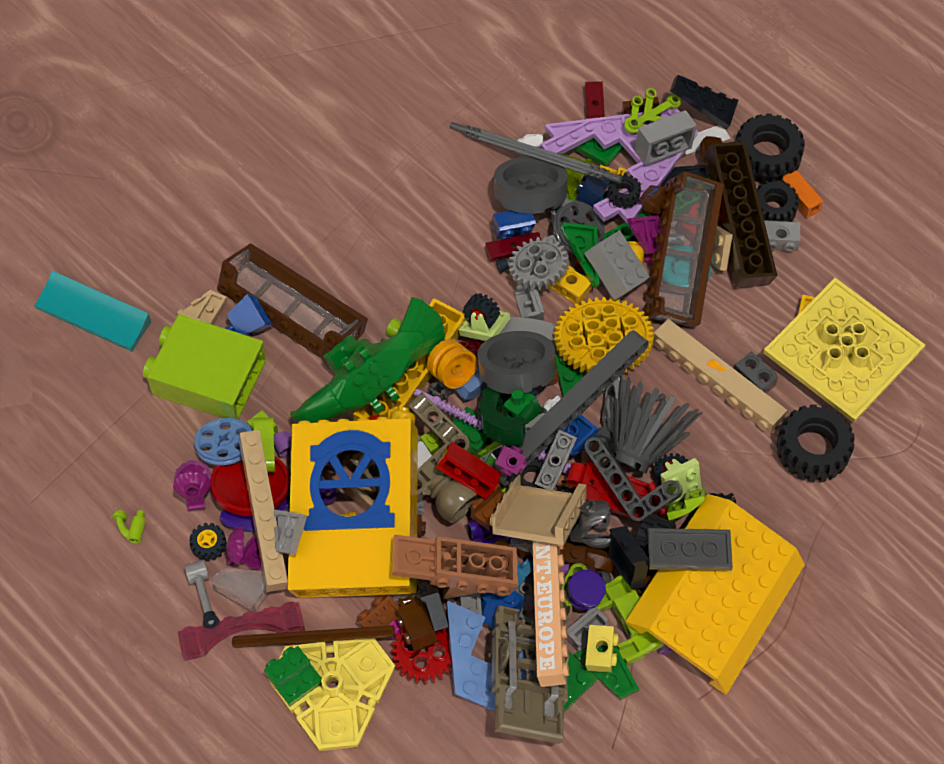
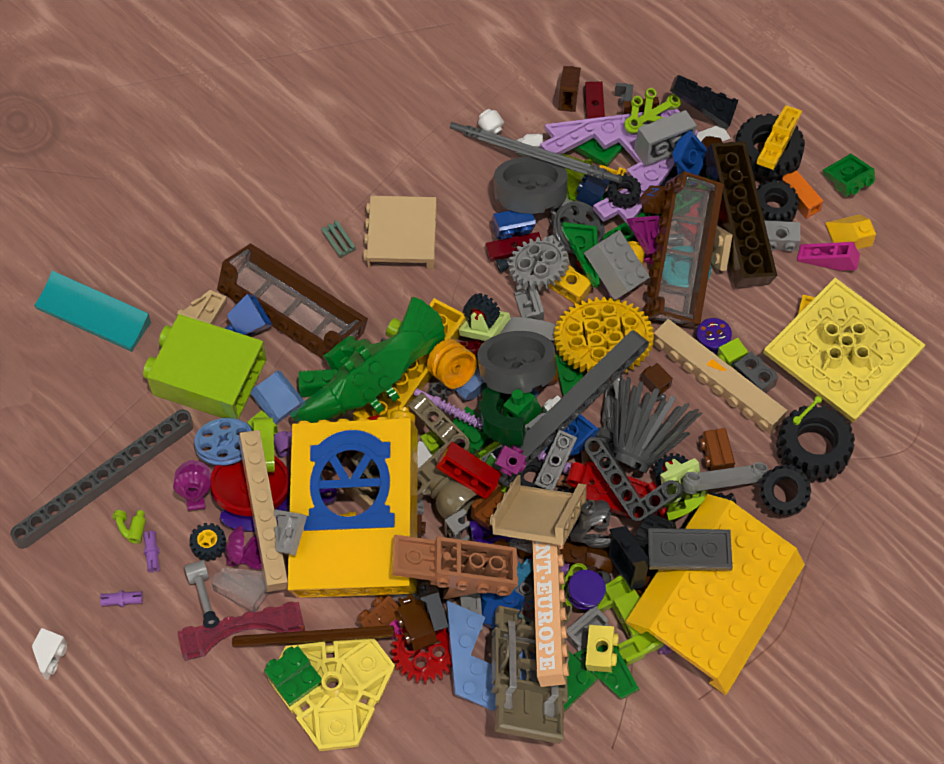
(48, 649): none -> white slope
(98, 486): none -> dark grey beam
(121, 598): none -> medium lavender pin
(151, 551): none -> medium lavender pin
(276, 397): none -> medium blue slope
(313, 381): none -> green brick
(336, 225): none -> sand green tile
(401, 230): none -> tan panel
(456, 525): none -> light grey hinge
(491, 121): none -> white head
(569, 88): none -> reddish brown slope
(624, 91): none -> dark grey bracket
(656, 377): none -> reddish brown brick
(689, 154): none -> blue slope
(713, 334): none -> dark purple head
(717, 449): none -> dark orange brick
(724, 478): none -> light grey piece
(732, 352): none -> lime brick
(774, 476): none -> black tyre
(779, 137): none -> yellow slope
(797, 420): none -> lime hinge
(834, 256): none -> dark pink slope
(850, 174): none -> green plate
(852, 229): none -> yellow slope

